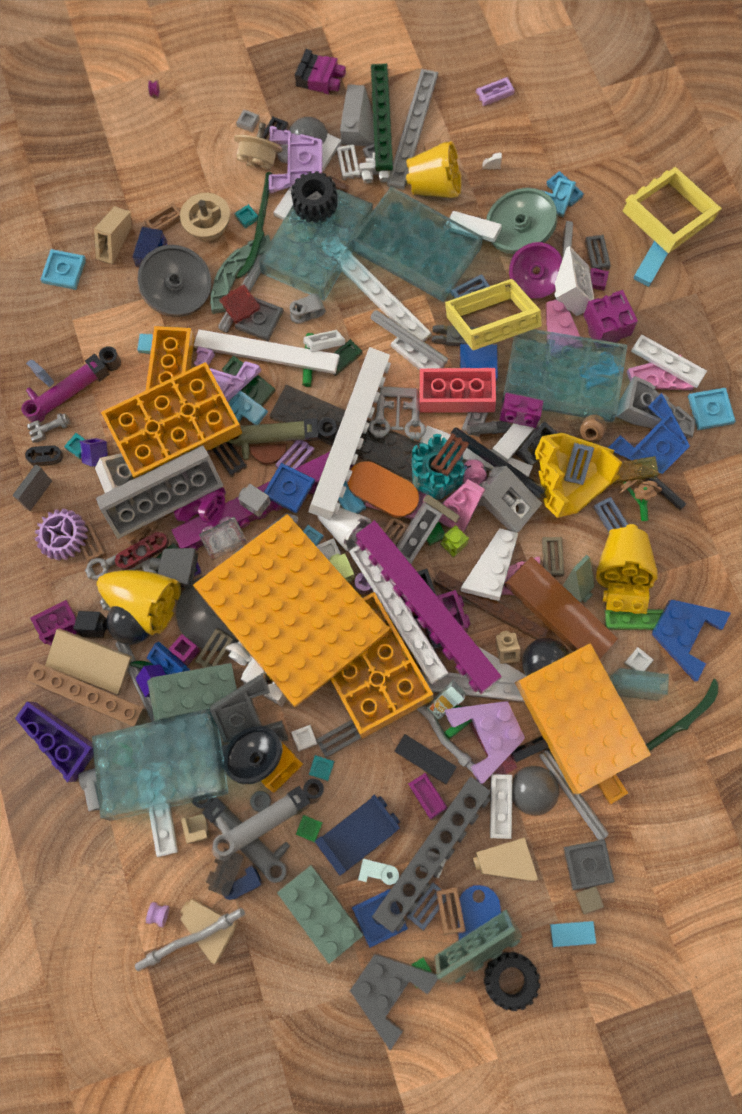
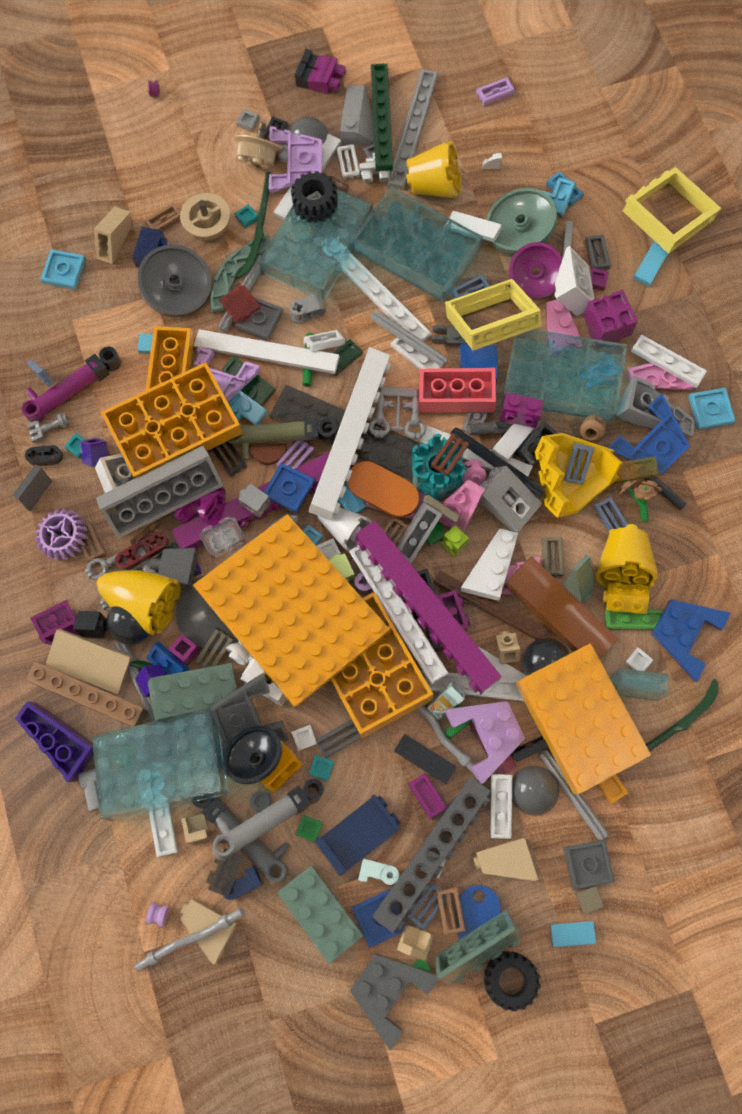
(415, 942): none -> tan panel

